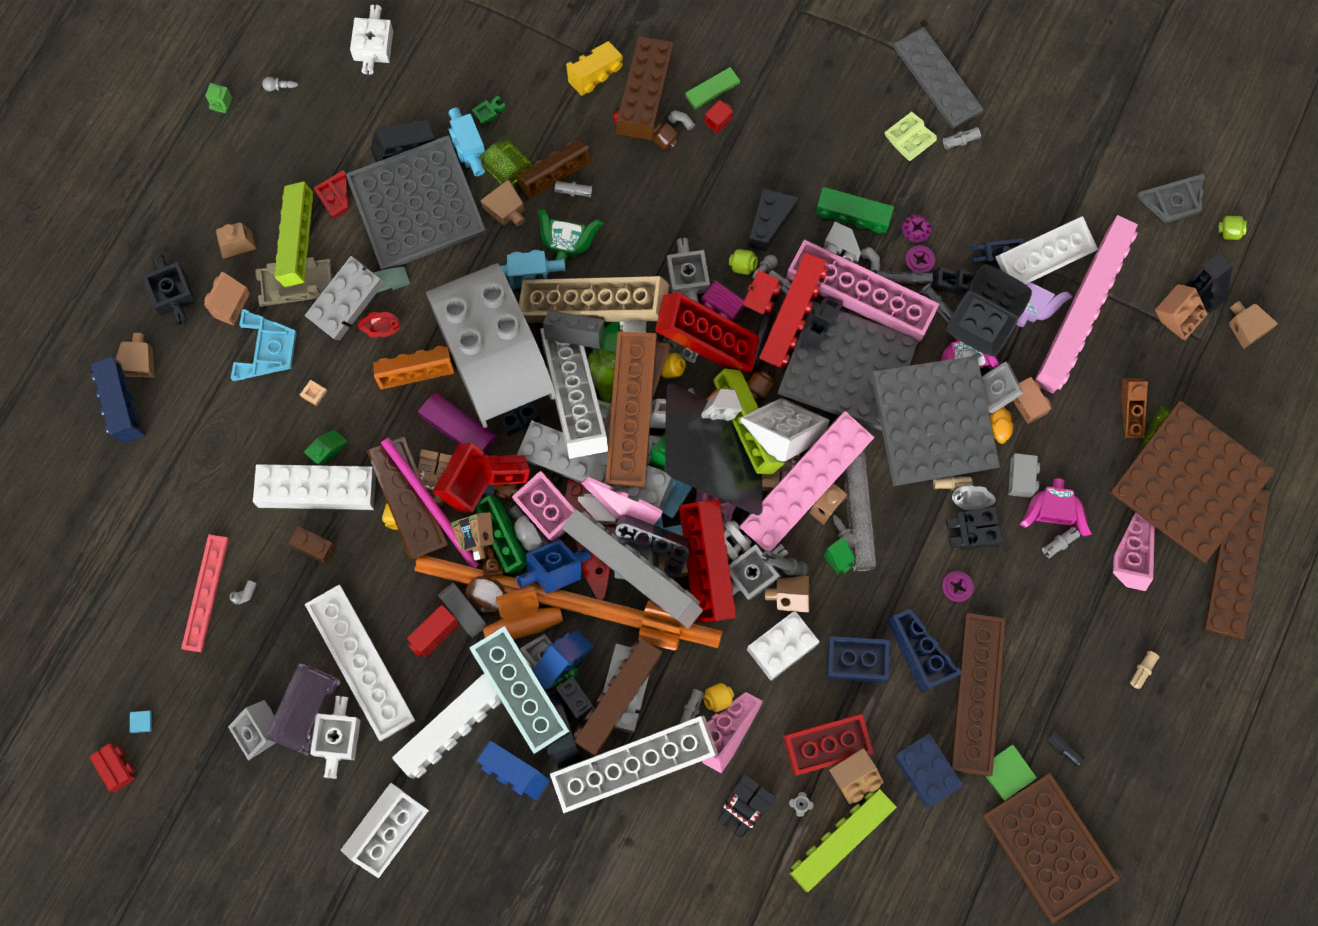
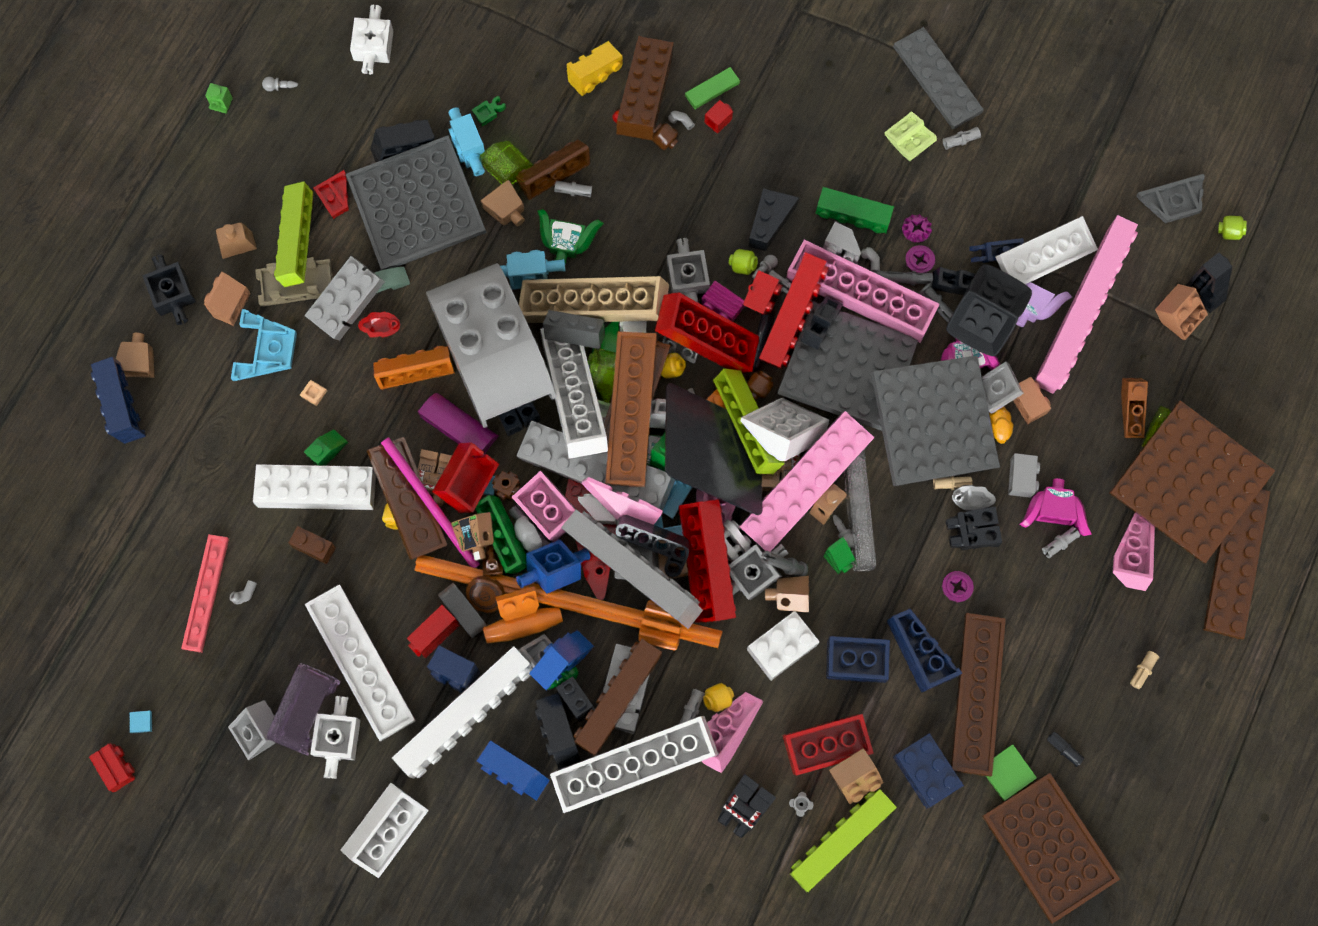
(454, 669): none -> dark blue brick
(506, 469): red brick -> none
(519, 689): light aqua brick -> none
(722, 405): white slope -> none
(1250, 323): medium nougat torso -> none

